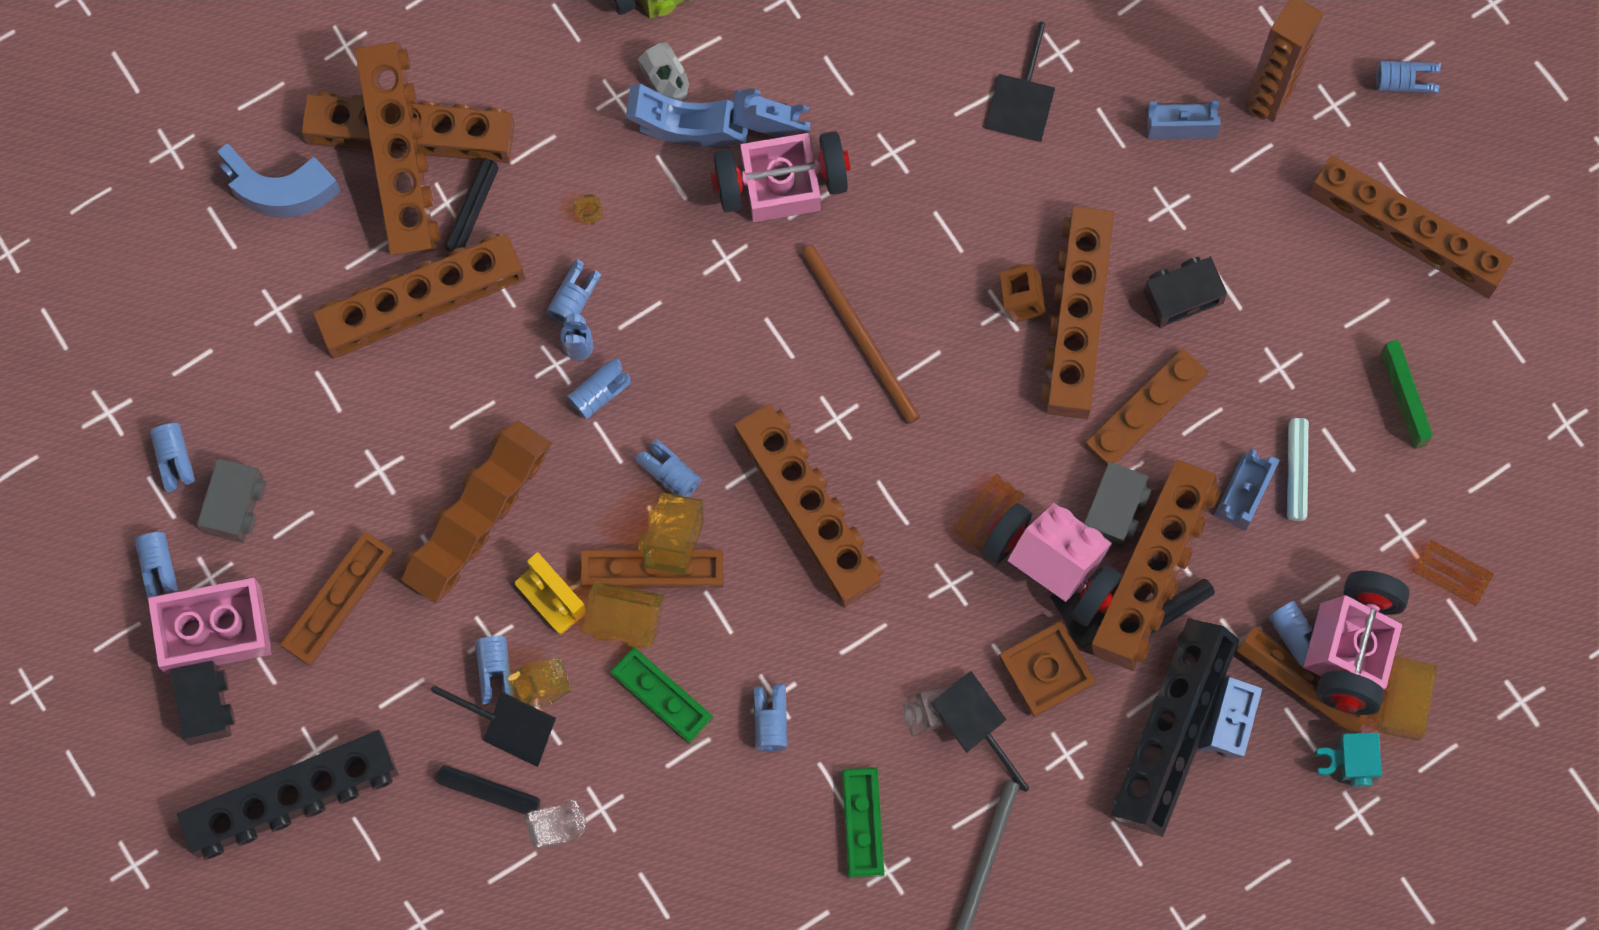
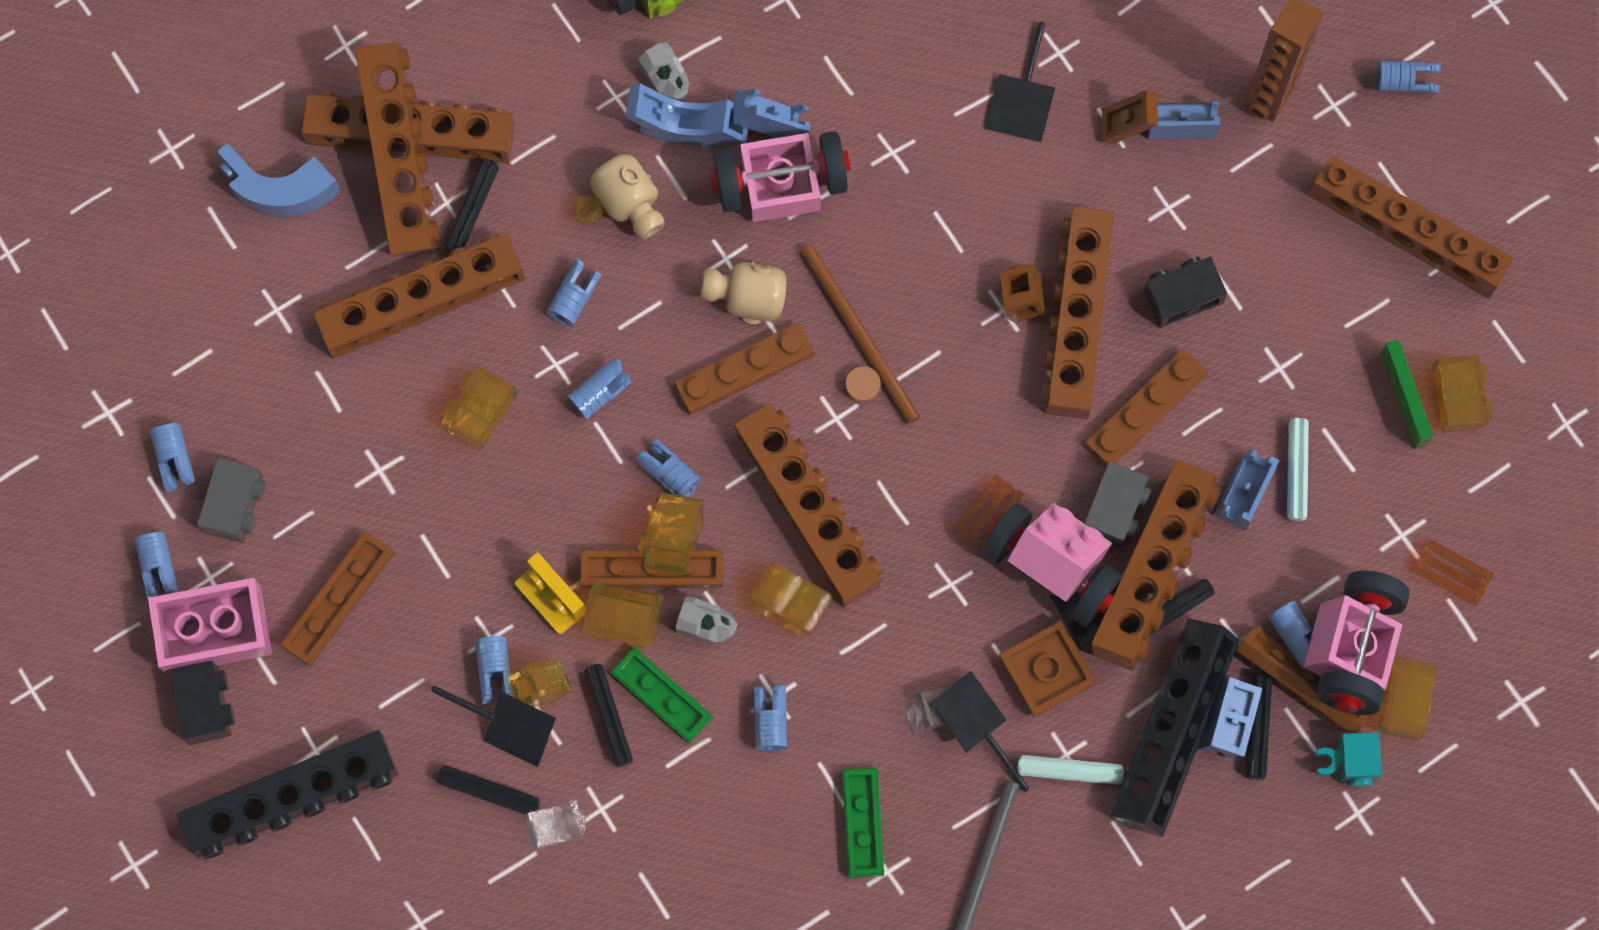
(467, 523): dark orange brick -> none
(478, 408): none -> clear yellow brick
(576, 337): medium blue hinge -> none
(608, 715): none -> black axle
(628, 194): none -> tan piece
(705, 622): none -> light grey rock
(744, 368): none -> dark orange plate
(750, 291): none -> tan piece
(790, 600): none -> clear yellow brick
(863, 384): none -> nougat tile
(1071, 769): none -> light aqua axle
(1129, 117): none -> dark orange plate
(1259, 736): none -> black axle
(1461, 393): none -> clear yellow brick

